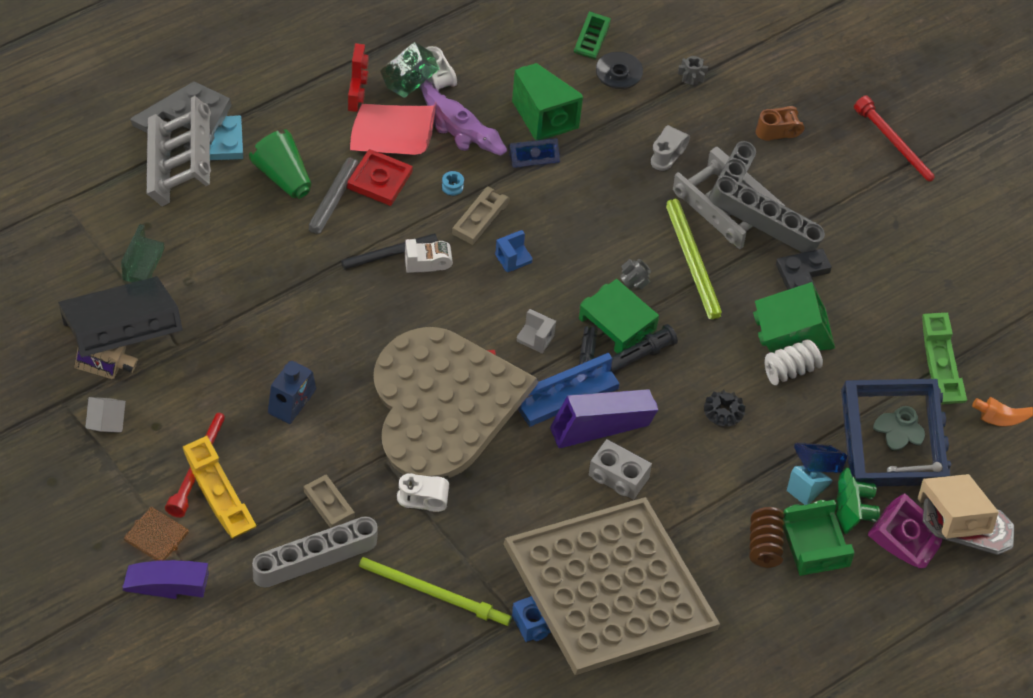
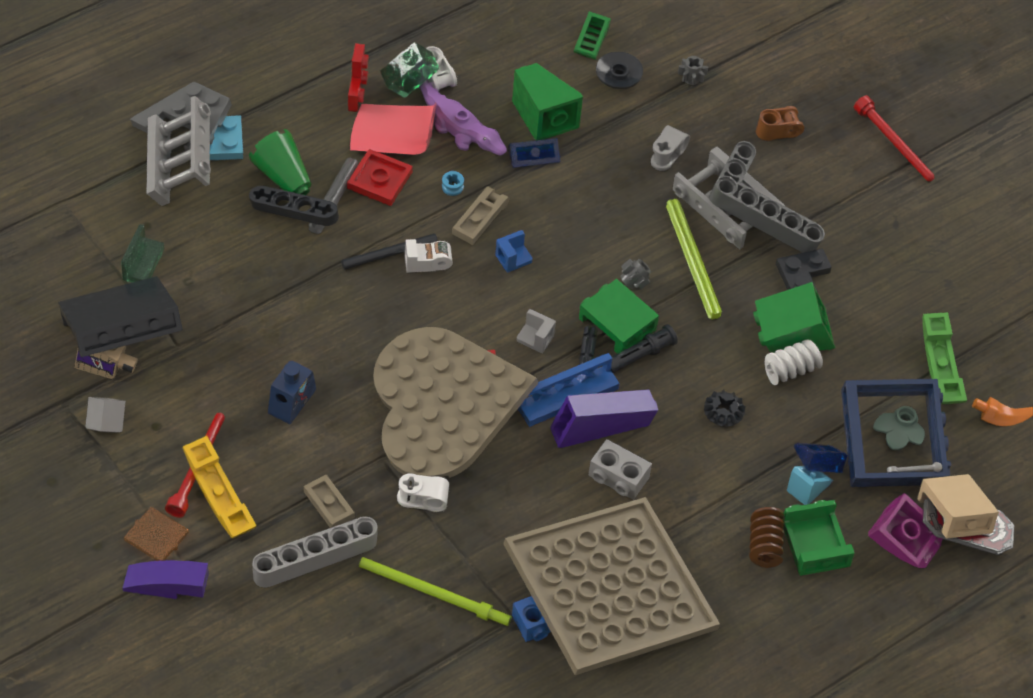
(266, 200): none -> black beam
(849, 507): green connector -> none

